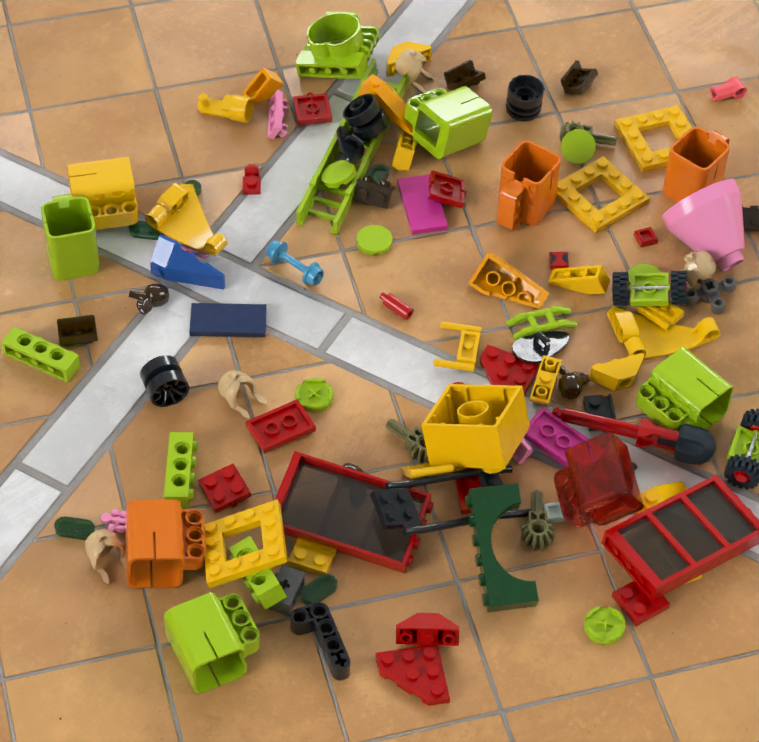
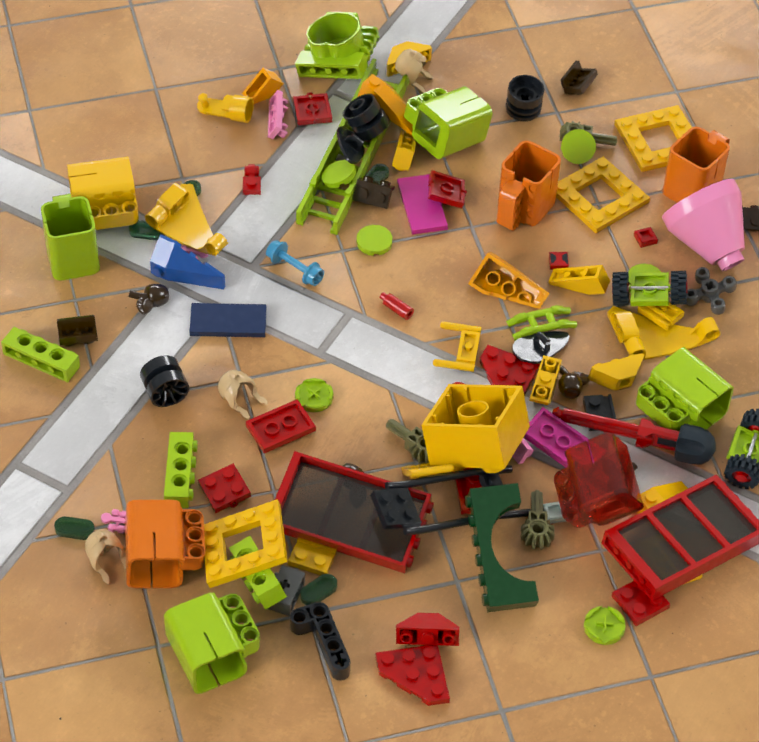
(463, 75): dark brown bracket -> none
(698, 266): tan hair -> none
(731, 88): coral piece -> none

